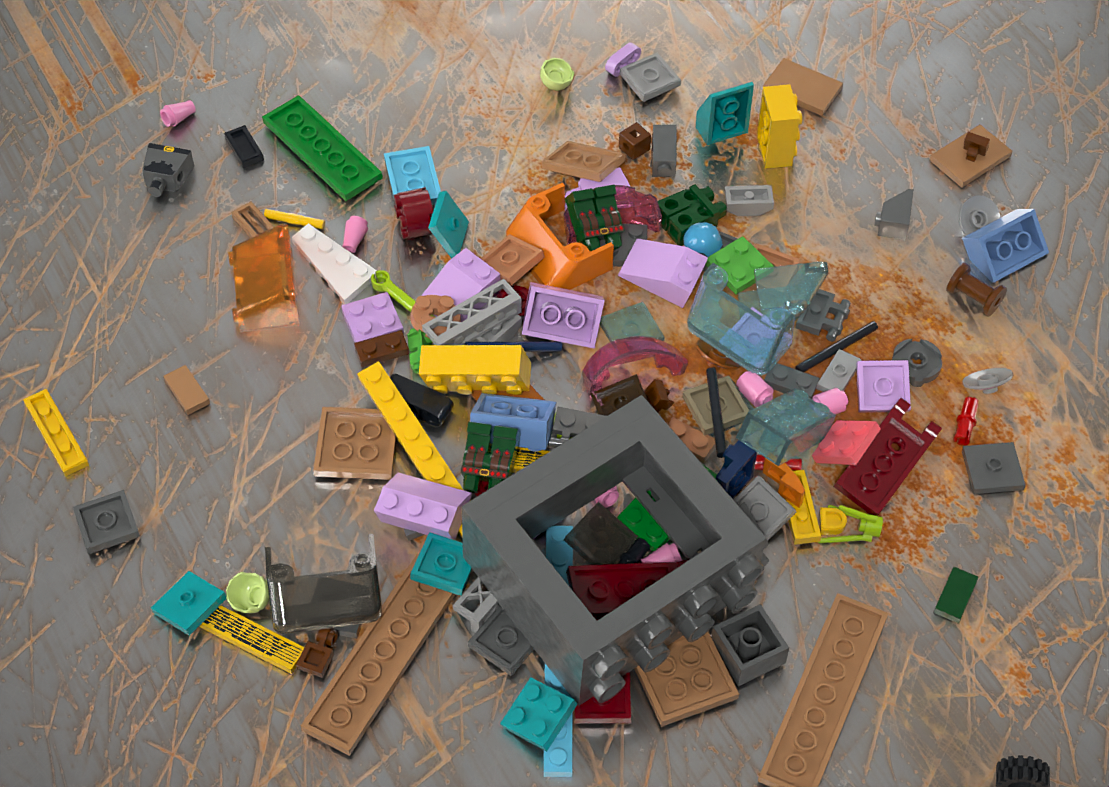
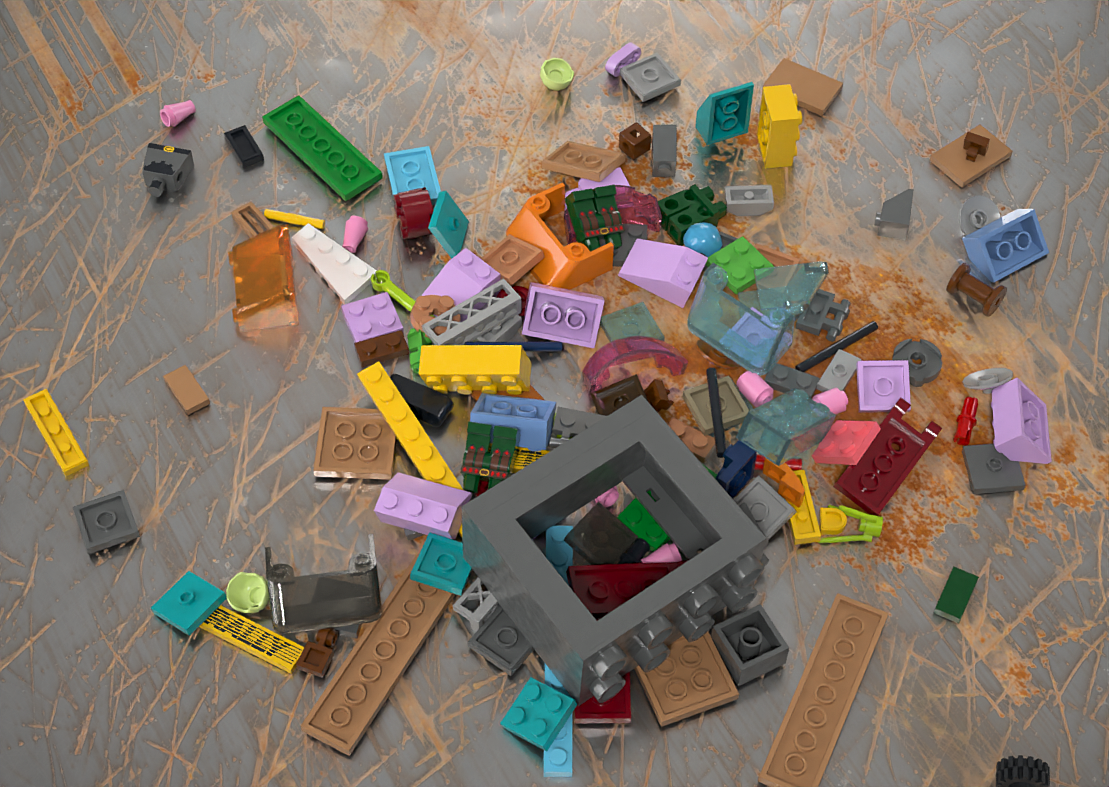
(1020, 423): none -> lavender slope

